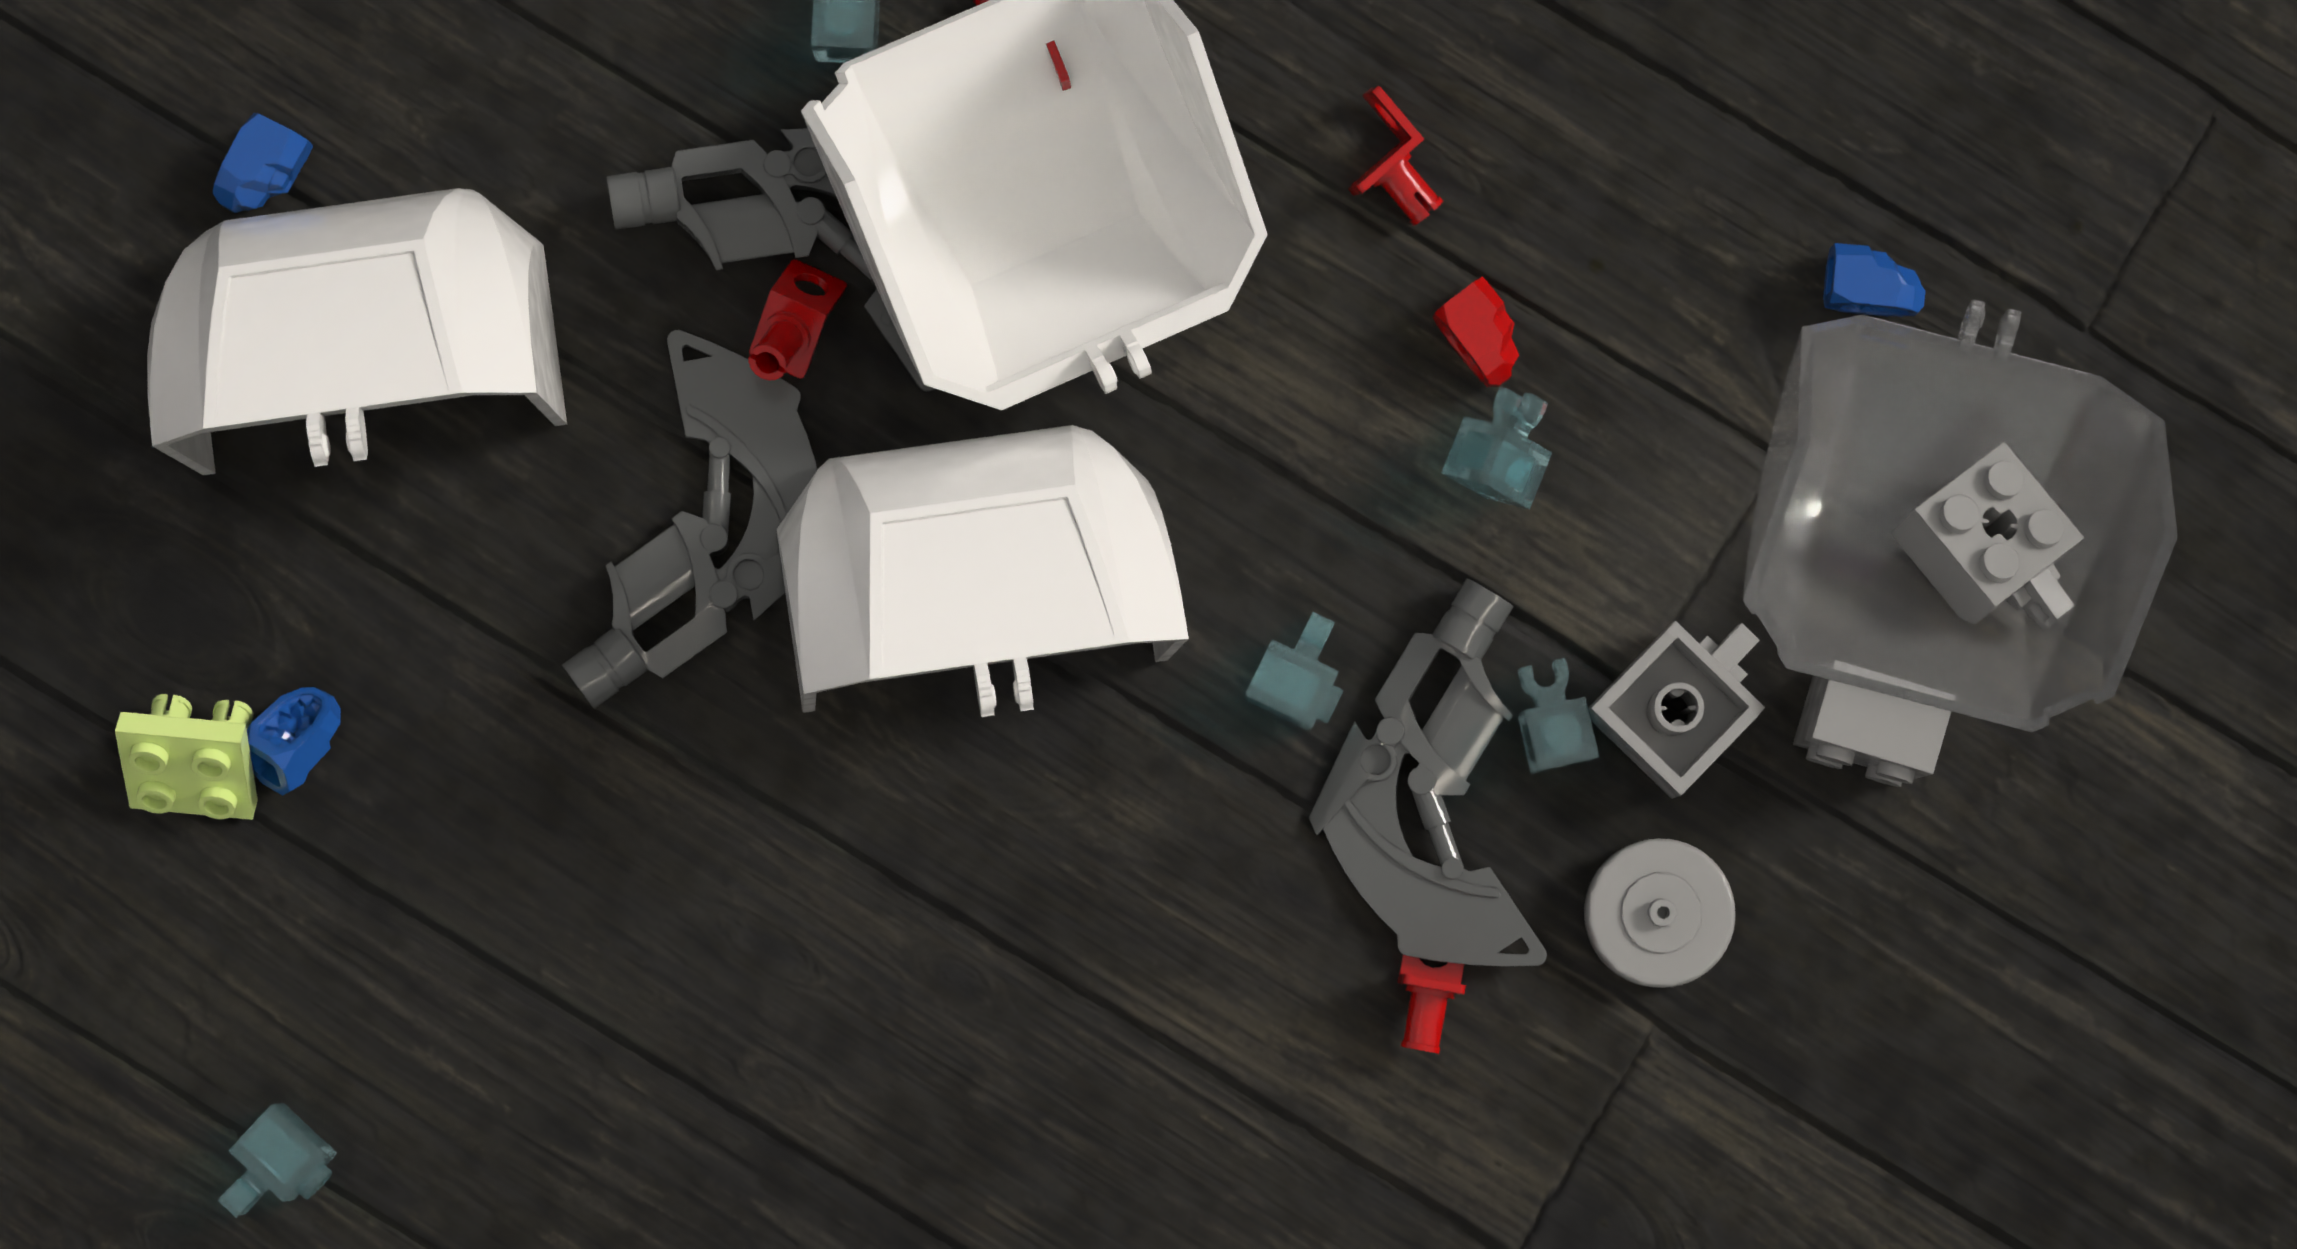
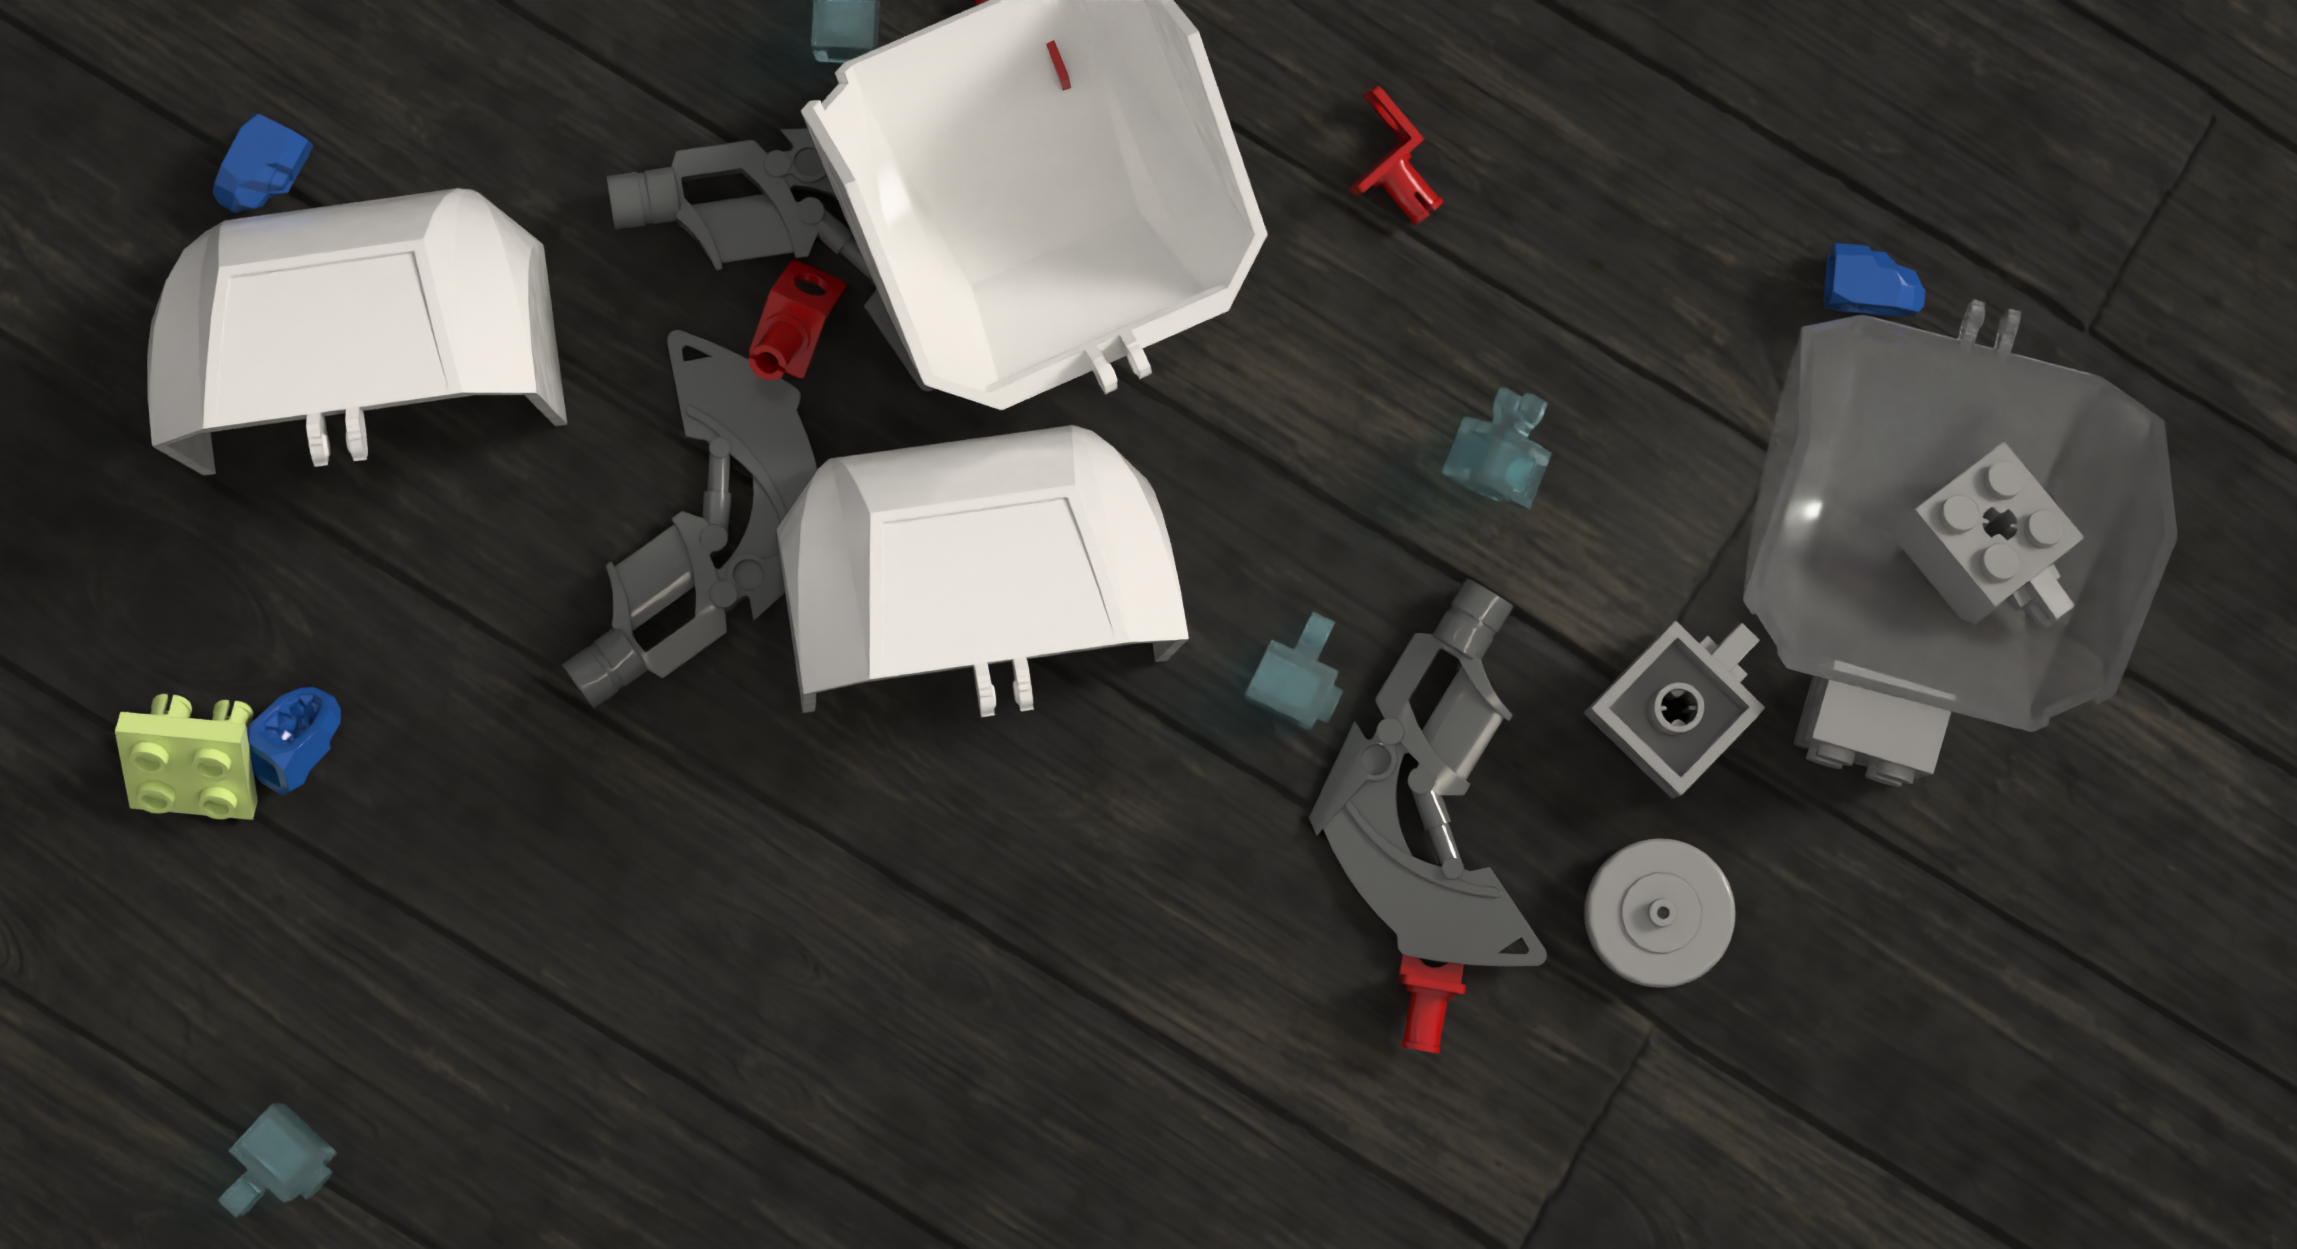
(1480, 332): red rock -> none
(1556, 730): clear light blue brick -> none

